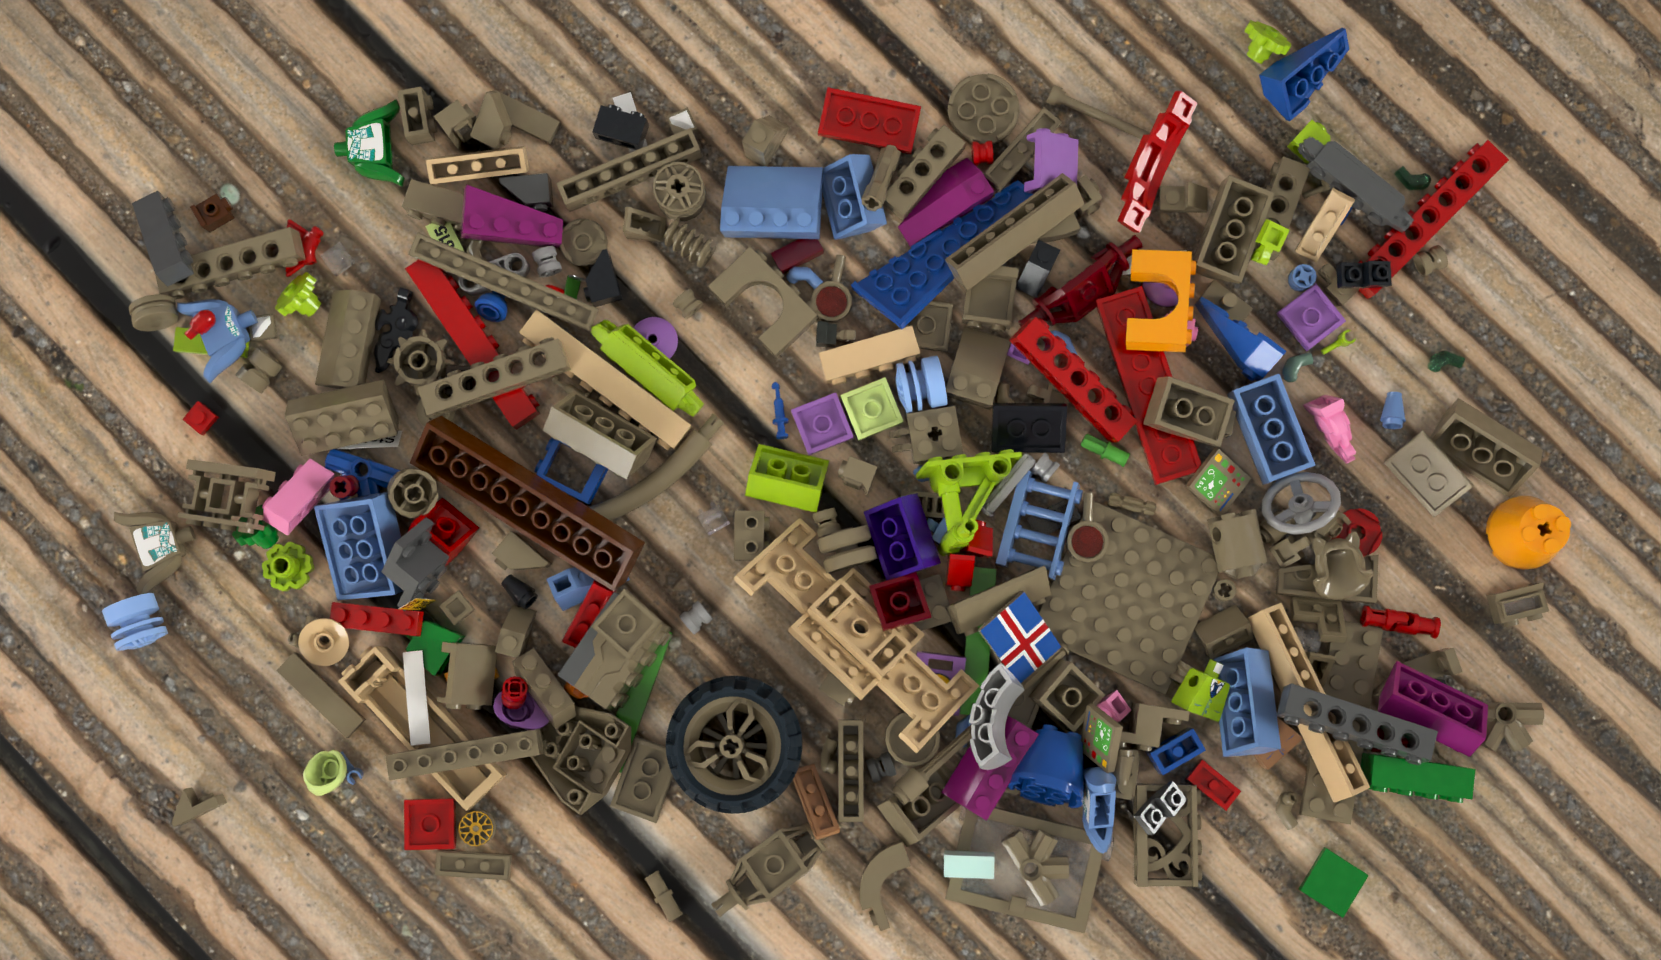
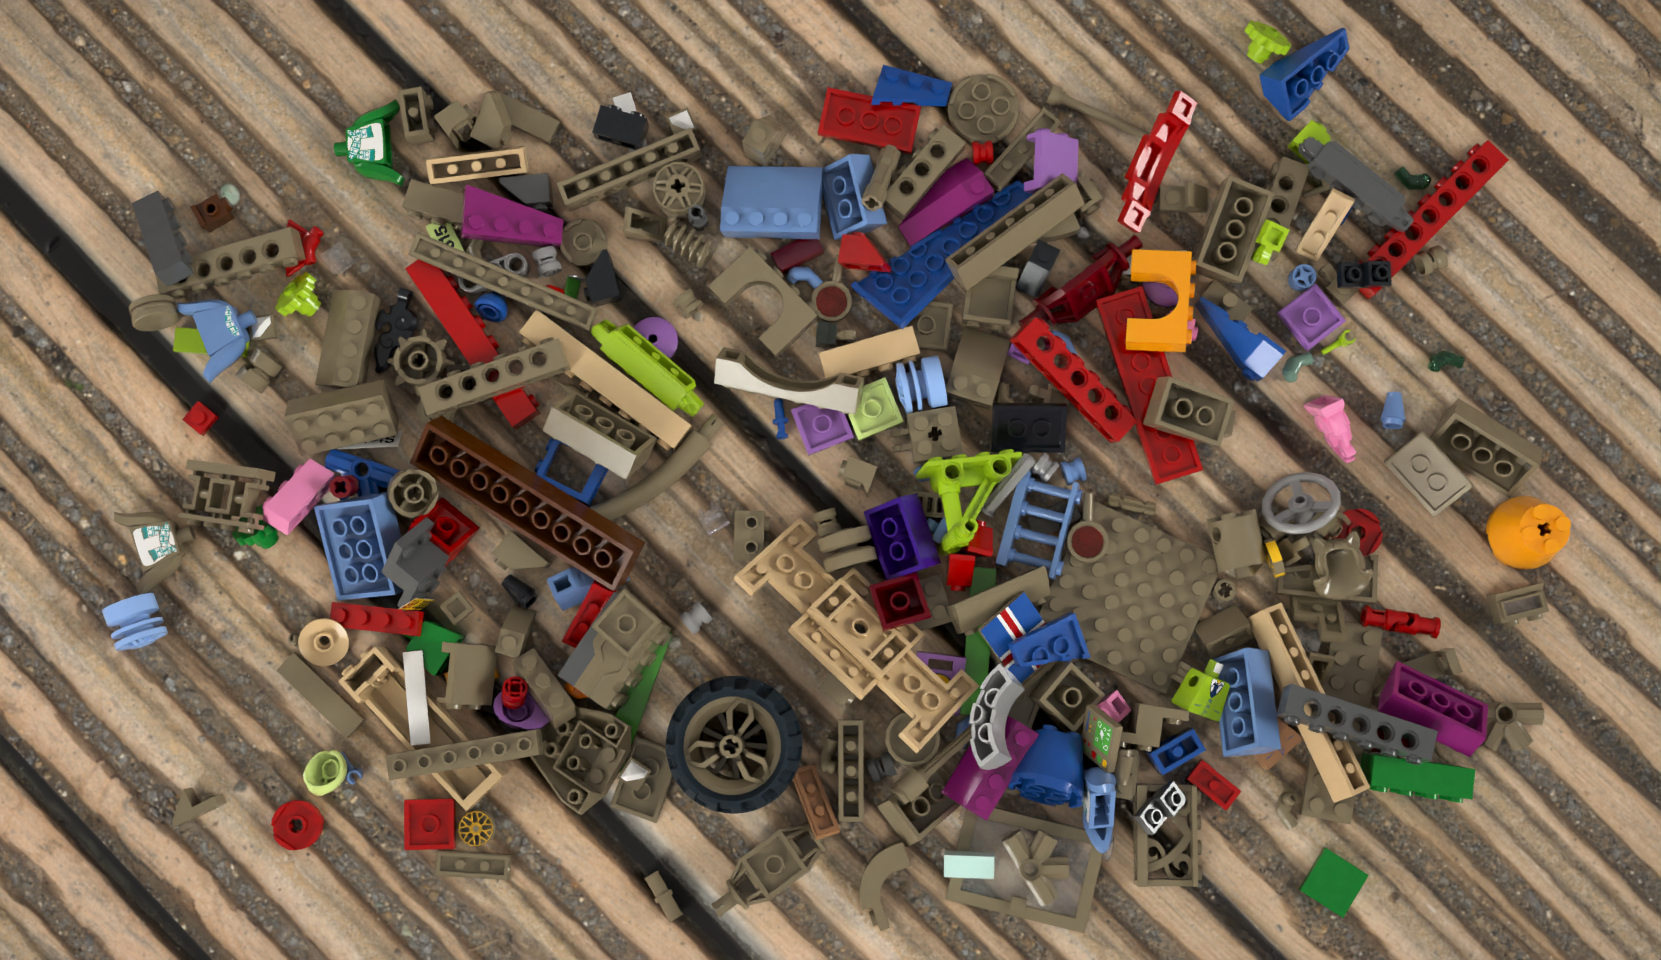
(201, 323): red cylinder -> none
(283, 827): none -> red plate
(298, 566): lime plant -> none
(634, 774): none -> tile
(698, 217): none -> dark grey pin
(742, 372): none -> arch
(786, 478): lime slope -> none
(861, 254): none -> red slope
(905, 86): none -> blue wing
(1050, 643): none -> blue wing
(1073, 471): none -> medium blue wheel
(1105, 449): bright green axle -> none
(1218, 482): dark tan tile -> none
(1271, 429): medium blue brick -> none
(1273, 557): none -> piece

